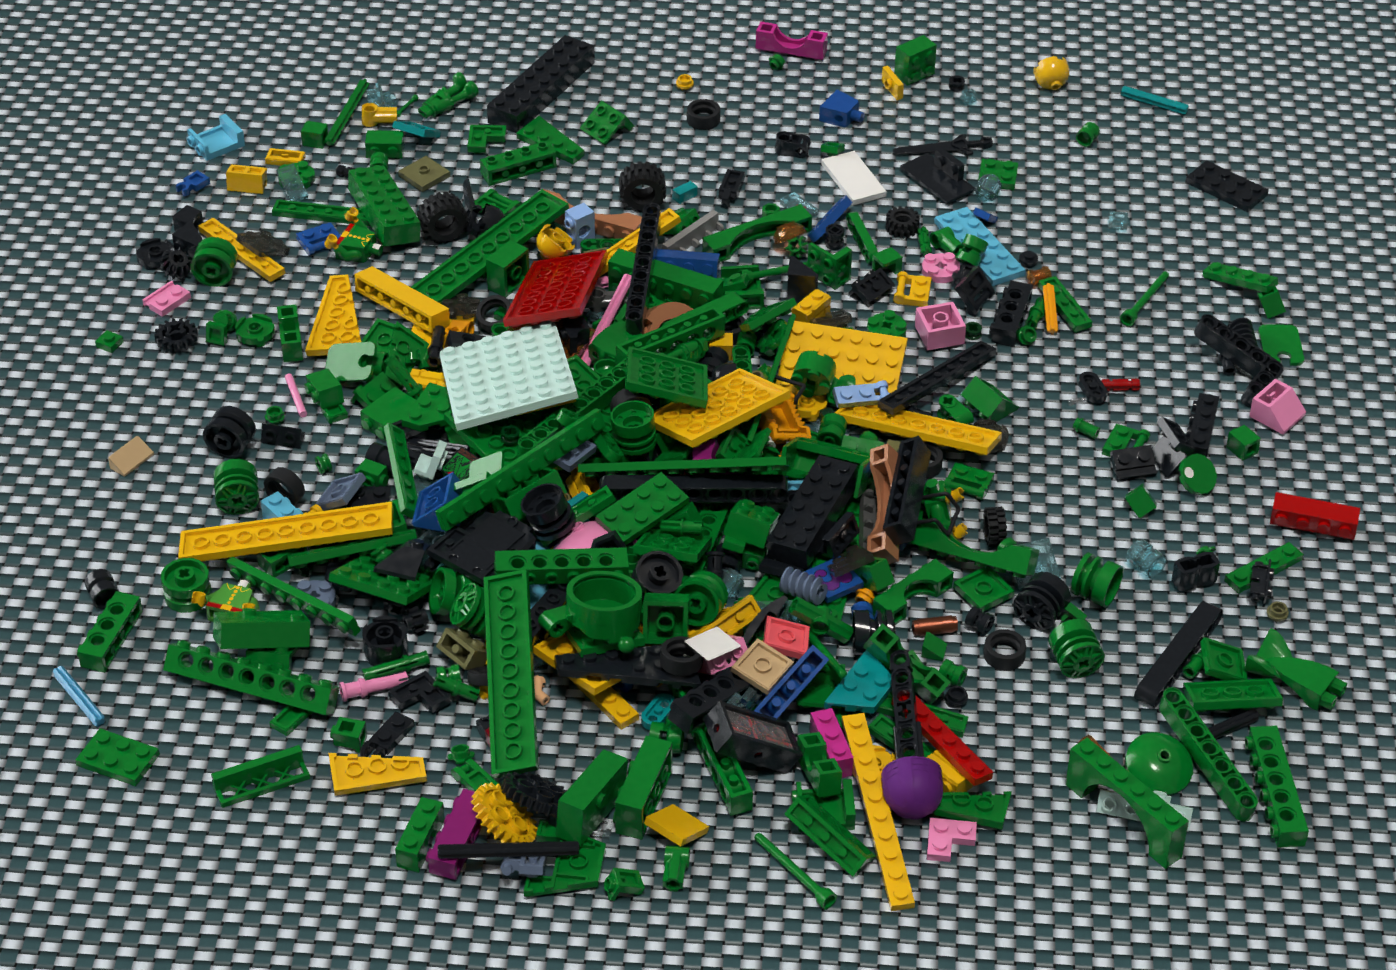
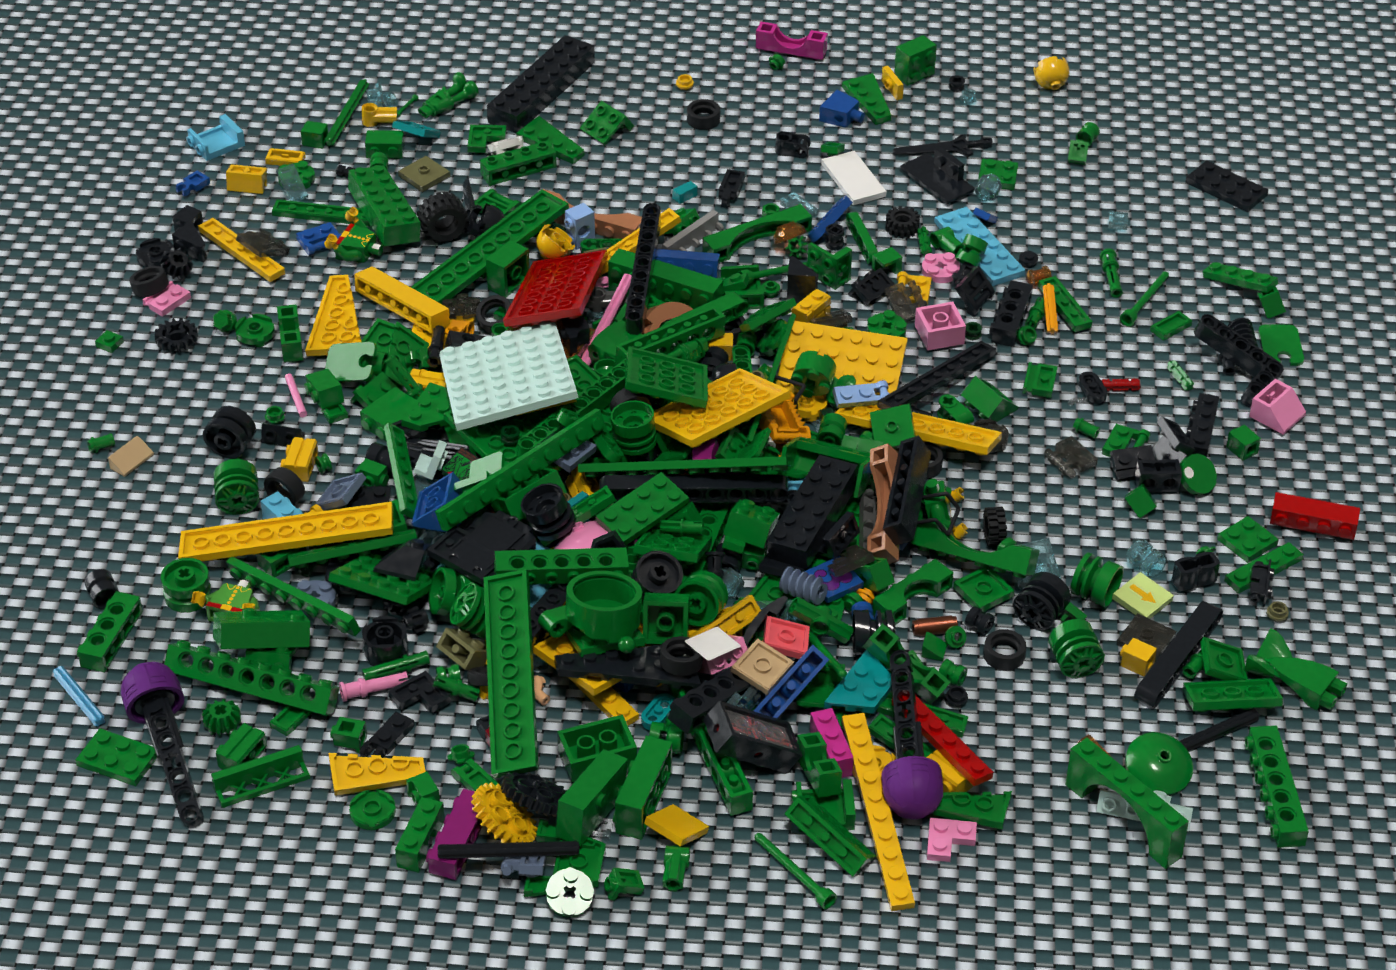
(102, 442): none -> green pin
(149, 281): none -> black tyre
(152, 695): none -> black piece
(214, 261): green wheel -> none
(216, 333): green plate -> none
(221, 717): none -> green gear
(243, 746): none -> green brick
(301, 457): none -> yellow brick
(372, 809): none -> green tile
(381, 552): green bush -> none
(422, 786): none -> green brick
(500, 146): none -> white plate
(567, 906): none -> plate
(583, 743): none -> green brick
(638, 175): black tyre -> none
(770, 289): none -> green plate
(850, 599): none -> green plate
(870, 97): none -> green wing
(893, 425): none -> green plate
(900, 302): none -> clear smoke plate
(949, 636): none -> green plate
(970, 479): green plate -> none
(1040, 379): none -> green plate
(1075, 454): none -> clear smoke plate
(1078, 152): none -> green bracket
(1115, 286): none -> green pin
(1138, 656): none -> yellow brick
(1142, 596): none -> yellowish green tile
(1147, 632): none -> clear smoke plate
(1154, 100): teal axle -> none
(1159, 475): none -> black brick
(1171, 325): none -> green tile
(1180, 375): none -> axle
(1208, 754): green beam -> none
(1247, 539): none -> green plate

